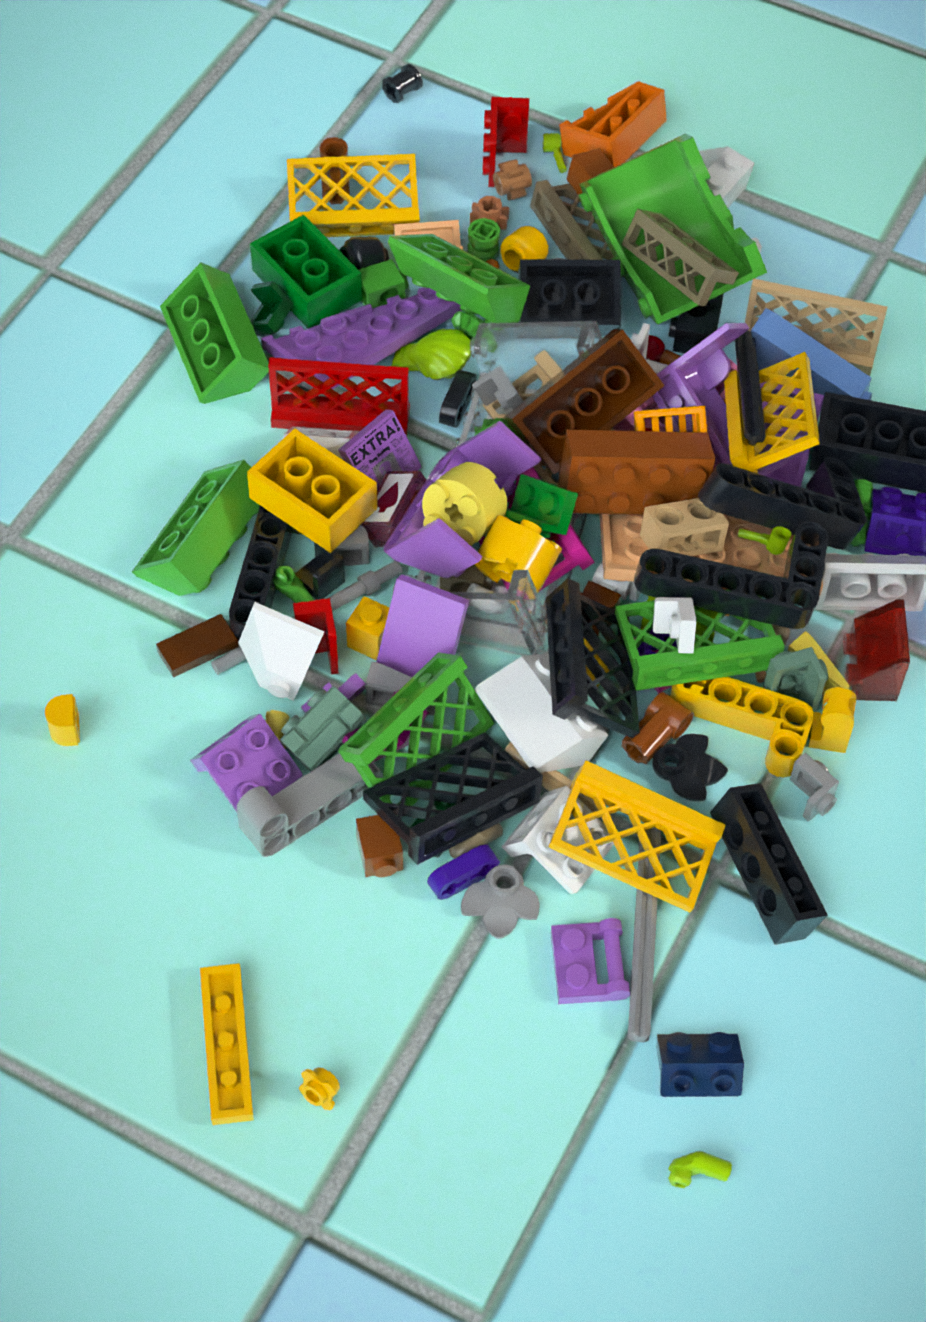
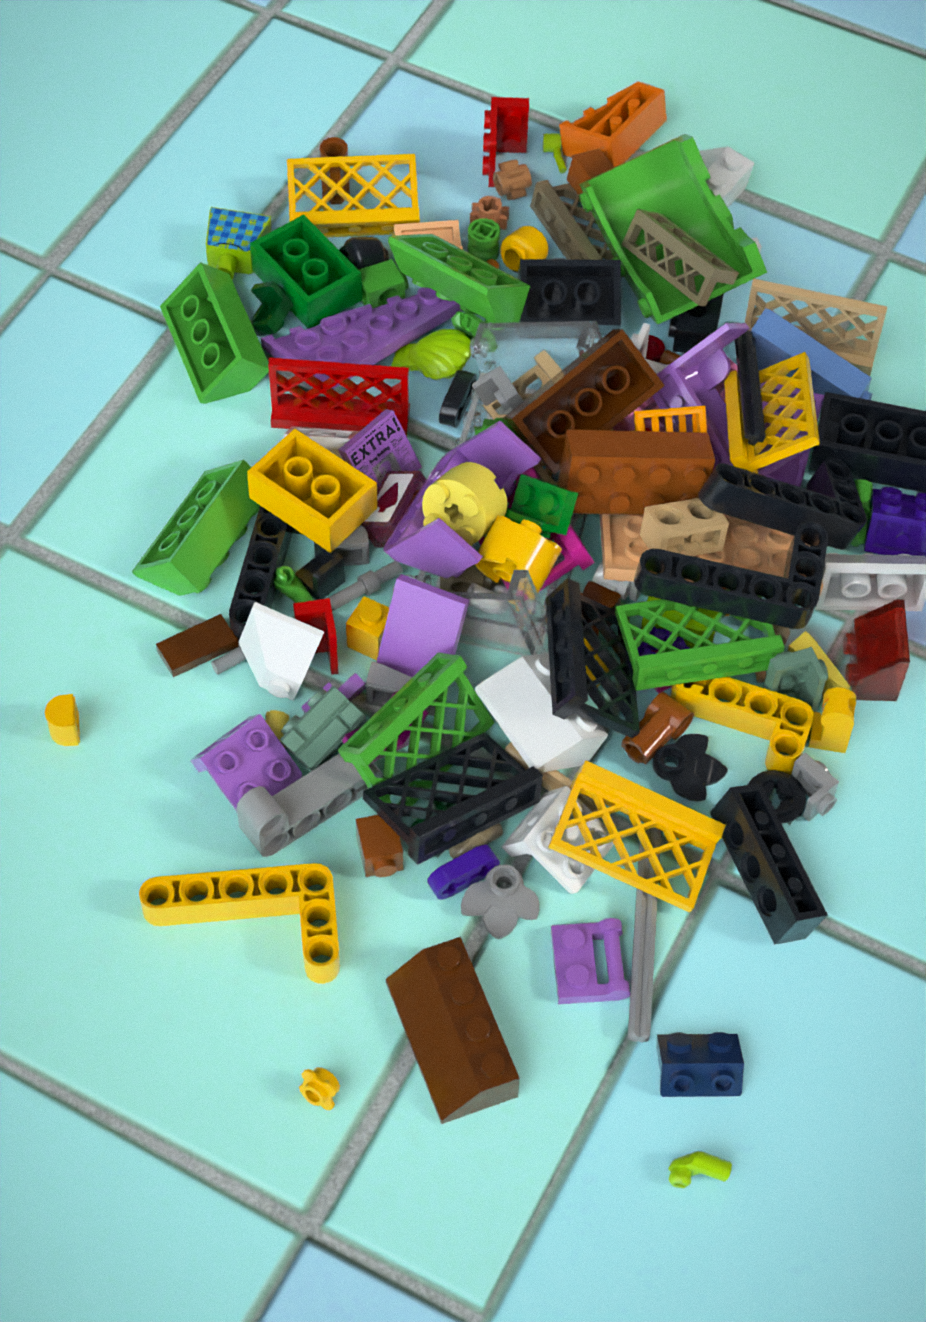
(226, 1044): yellow plate -> none
(230, 239): none -> torso
(256, 903): none -> yellow beam
(402, 83): black bush -> none
(452, 1031): none -> reddish brown slope
(676, 618): white bracket -> none
(775, 542): lime hand -> none
(788, 790): none -> black gear

